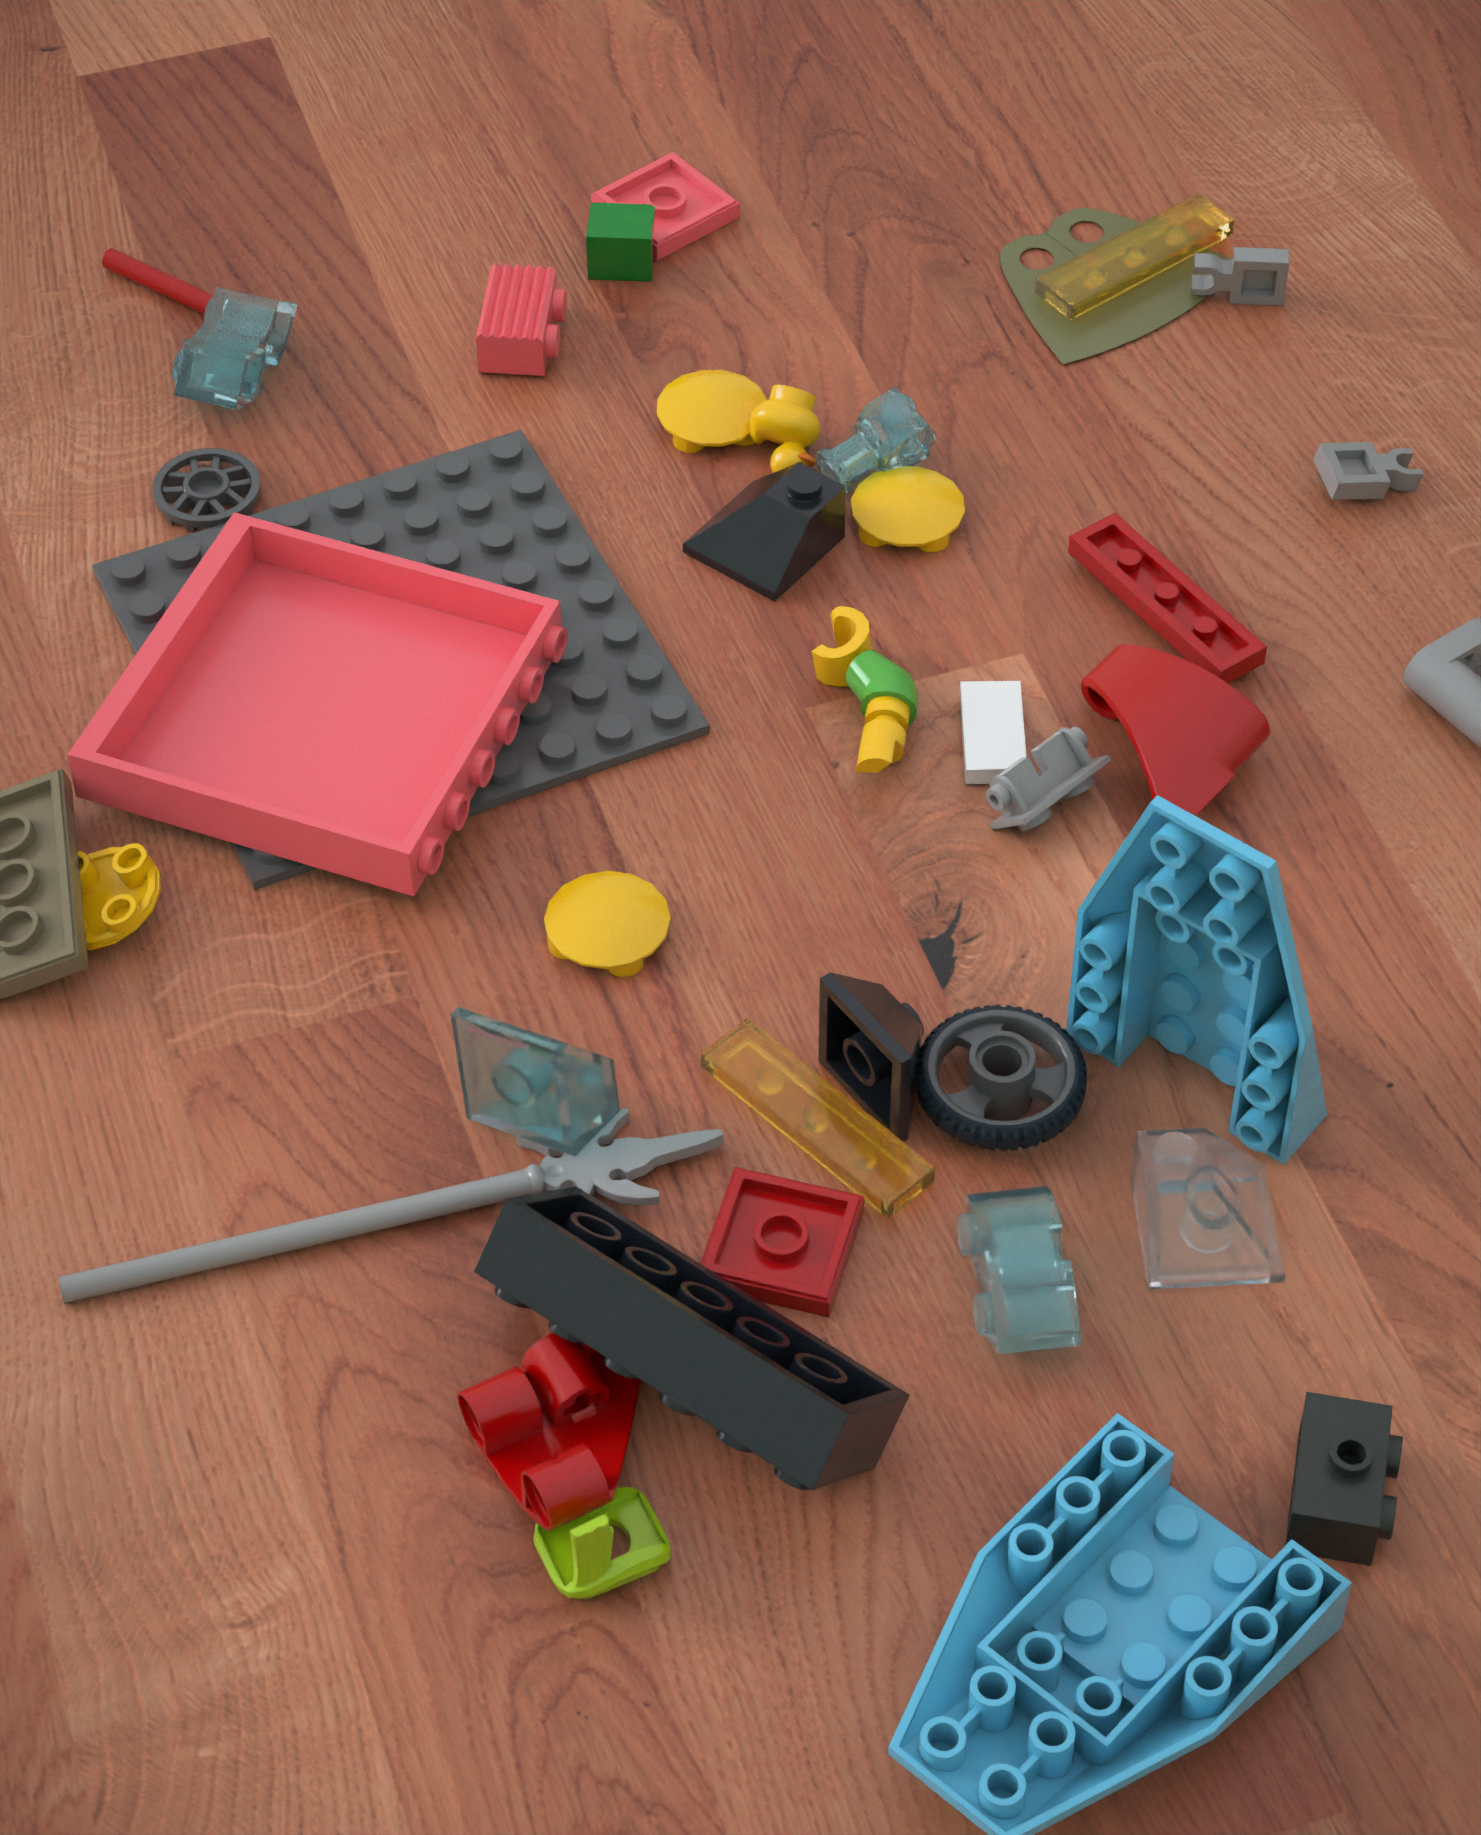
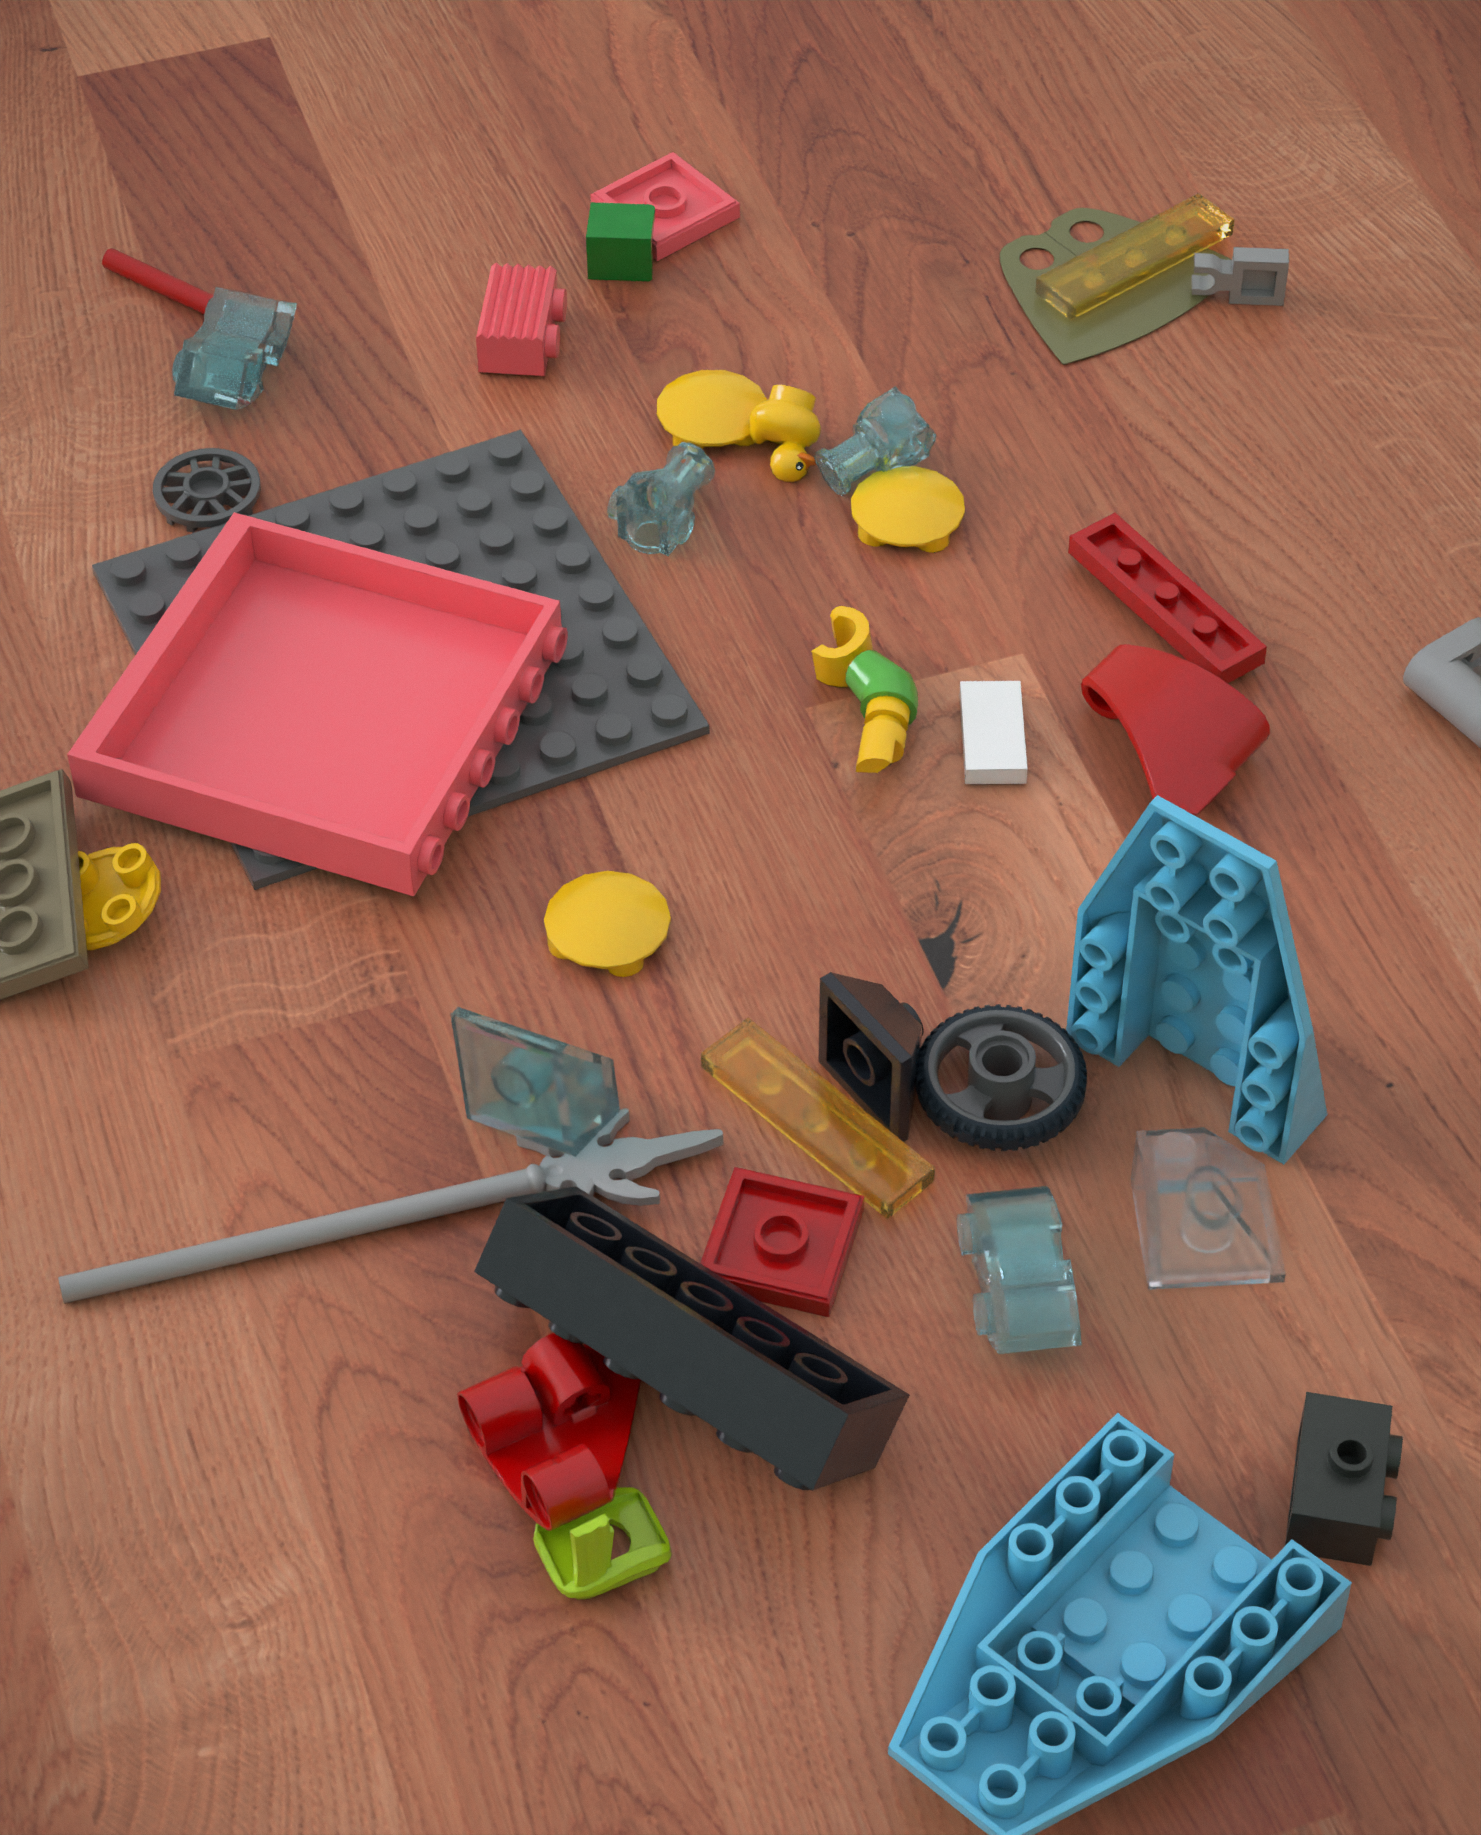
(658, 503): none -> clear light blue connector
(773, 530): black slope -> none
(1027, 795): light grey hinge -> none
(1358, 472): light grey plate -> none

